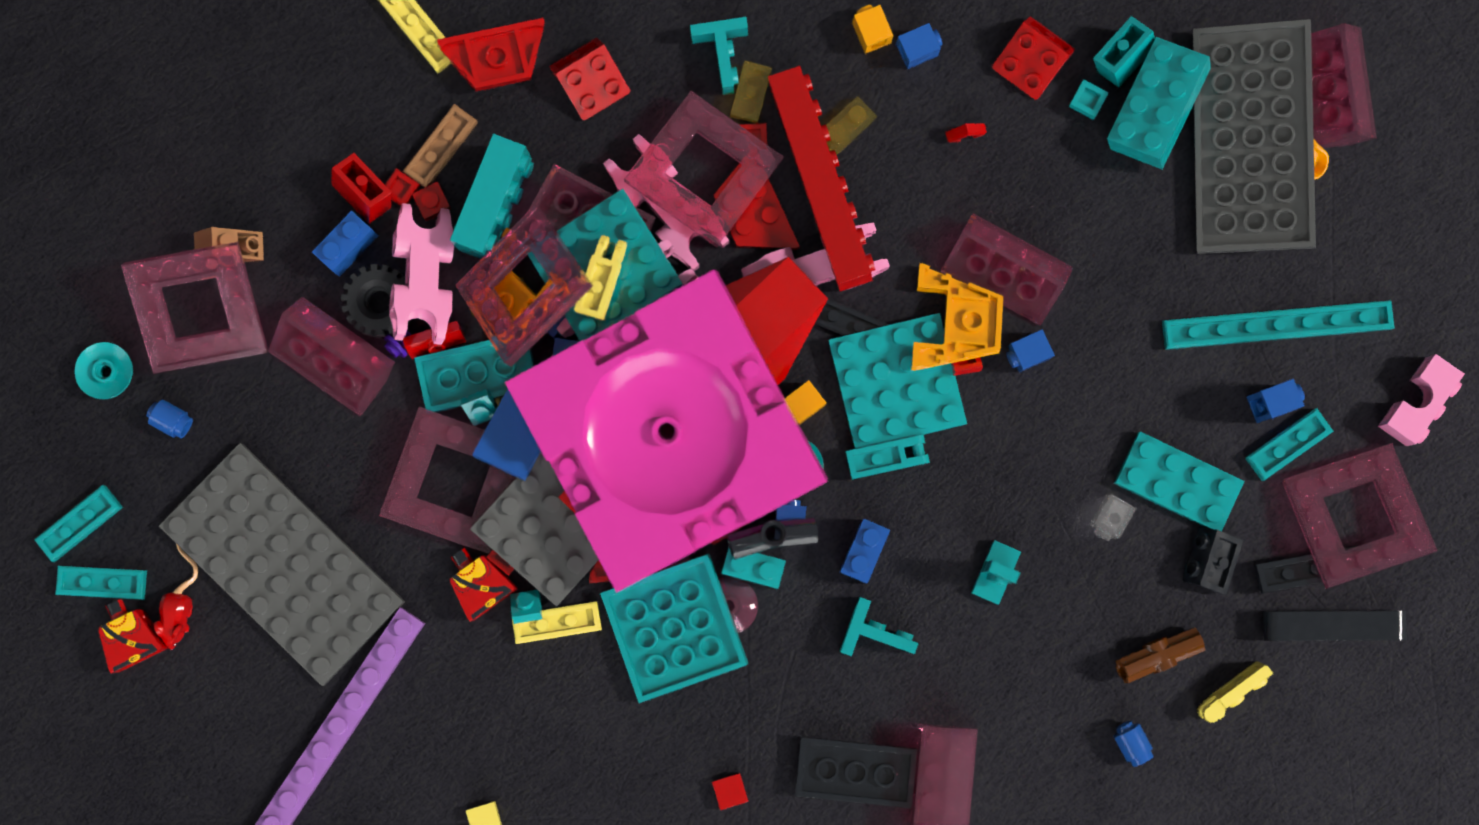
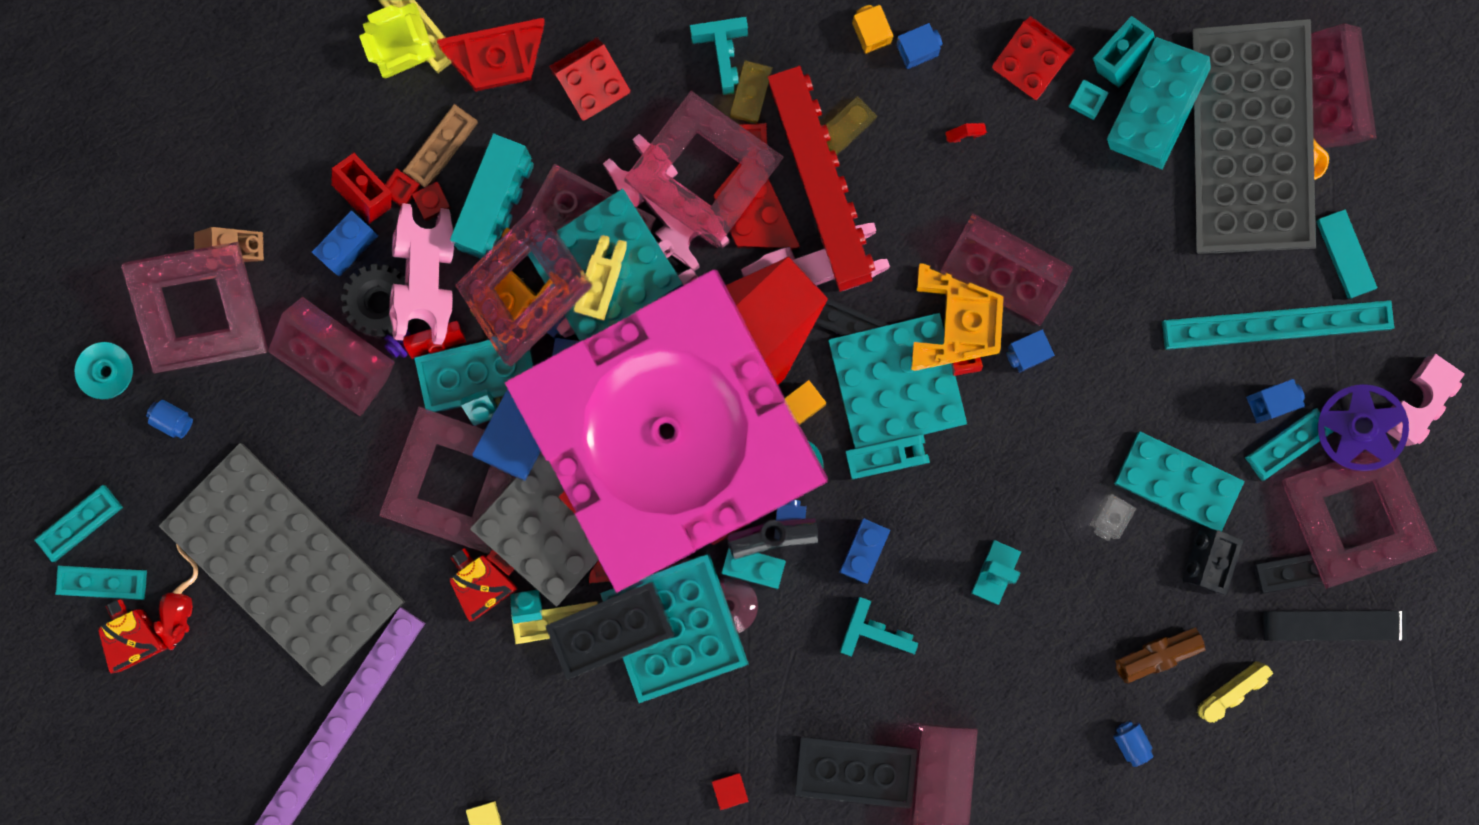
(396, 39): none -> neon yellow panel
(610, 630): none -> black plate
(1346, 254): none -> teal tile
(1363, 427): none -> dark purple wheel

